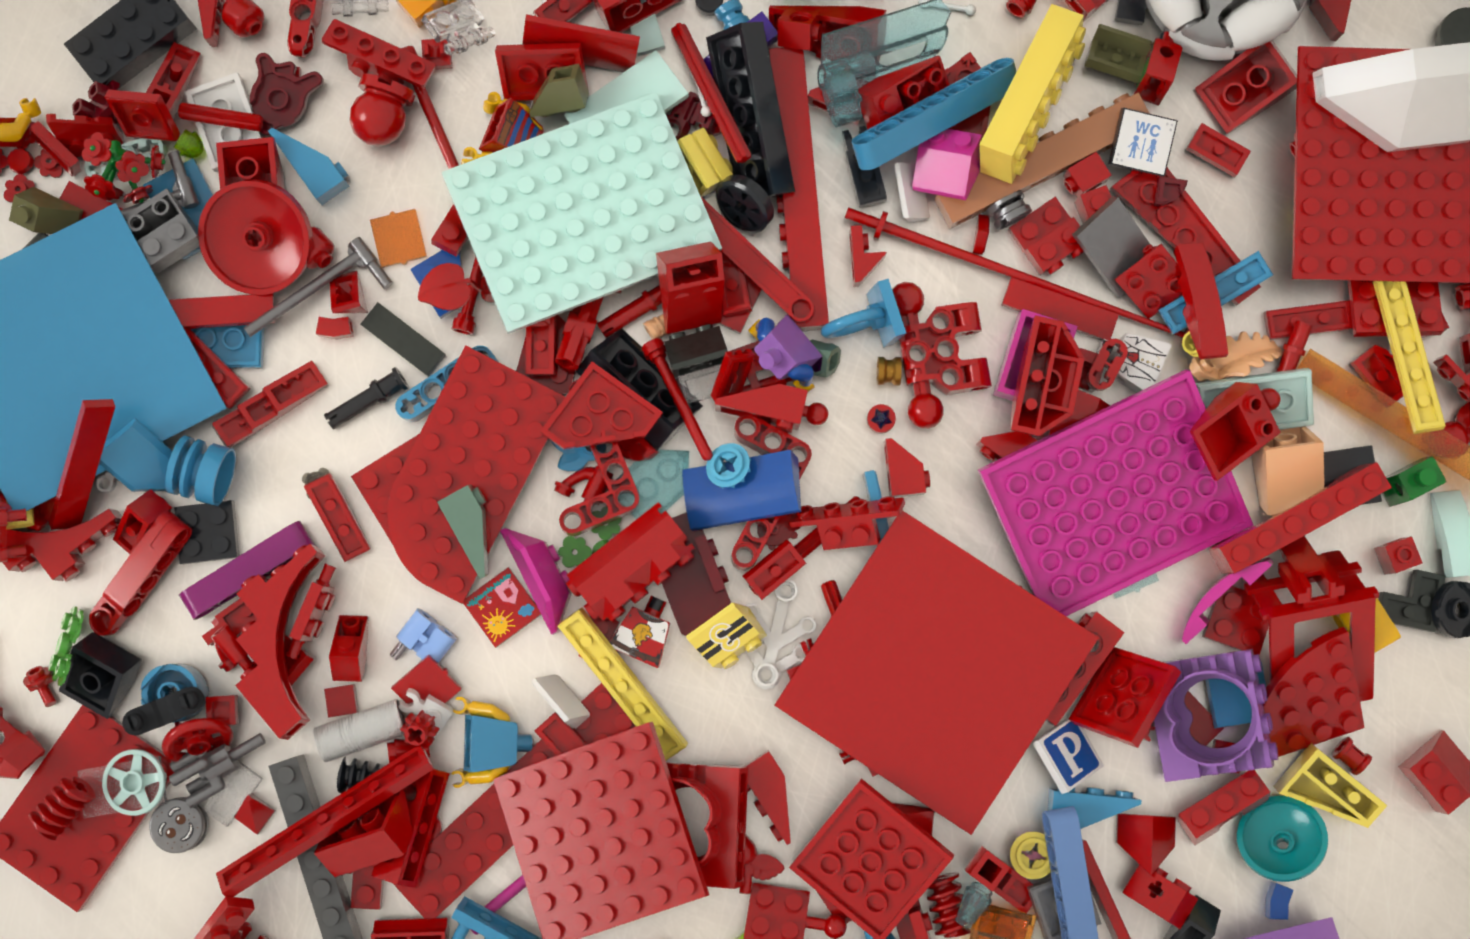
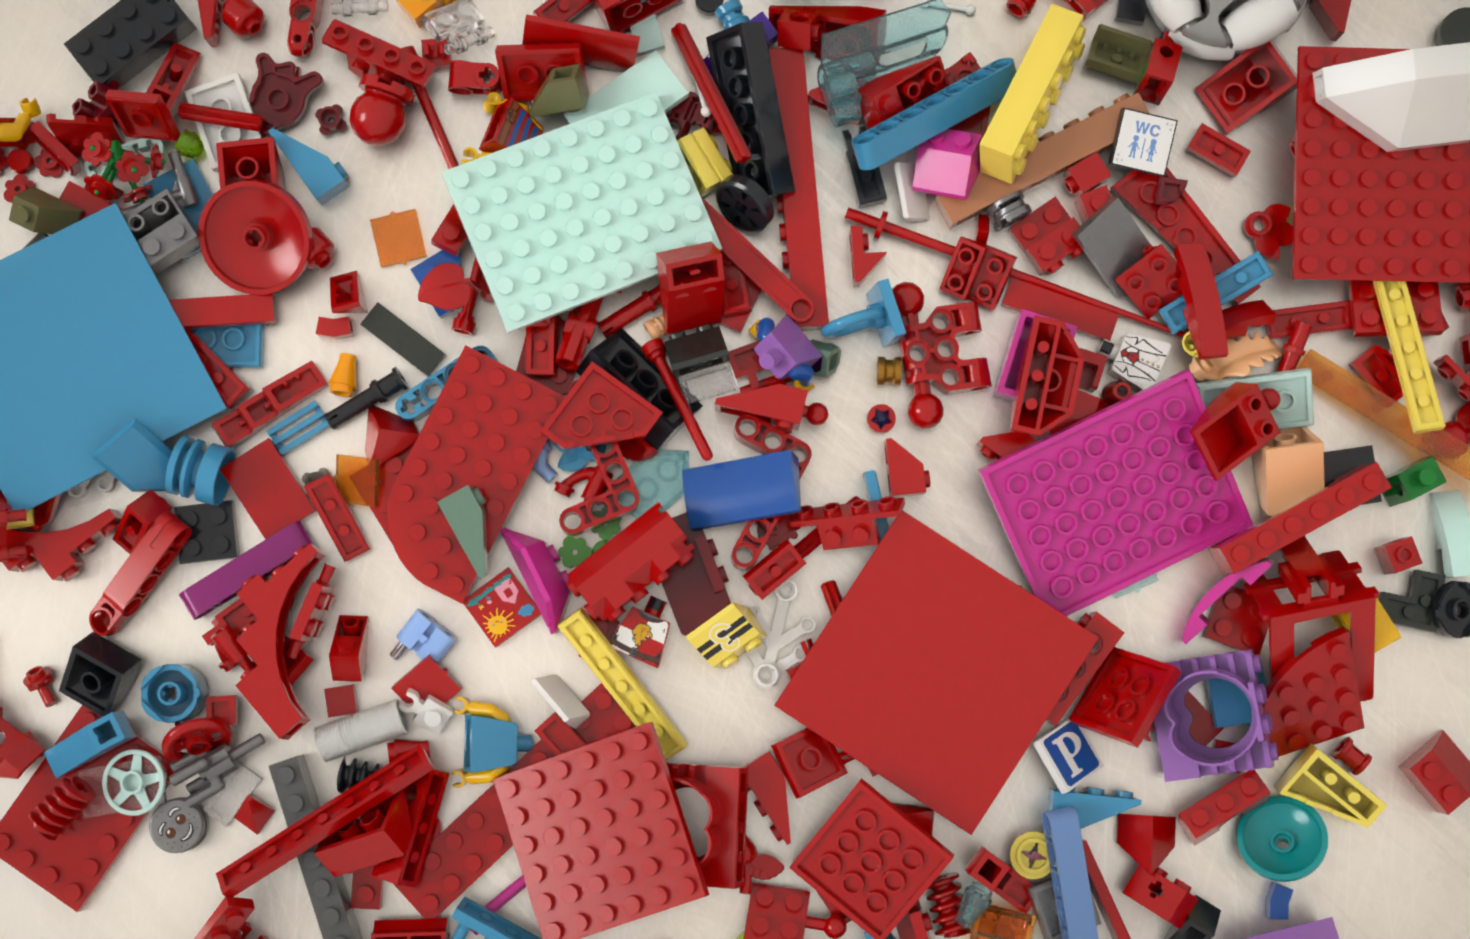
(60, 661): bright green plant -> none
(81, 463): red tile -> none
(89, 743): none -> dark azure slope
(163, 711): black piece -> none
(267, 488): none -> red tile
(277, 440): none -> dark azure tile
(334, 112): none -> dark red plate
(344, 376): none -> light orange cone
(358, 254): flat silver bar -> none
(358, 479): none -> clear orange piece
(387, 434): none -> red slope
(419, 729): red gear -> none
(470, 78): none -> red piece
(543, 467): none -> light blue arm
(717, 470): medium azure gear -> none
(727, 373): red tile -> none
(808, 761): none -> red plate
(977, 272): none -> red slope
(1101, 361): red beam -> none
(1110, 393): none -> red cone
(1247, 314): none -> red slope
(1274, 231): none -> red plate

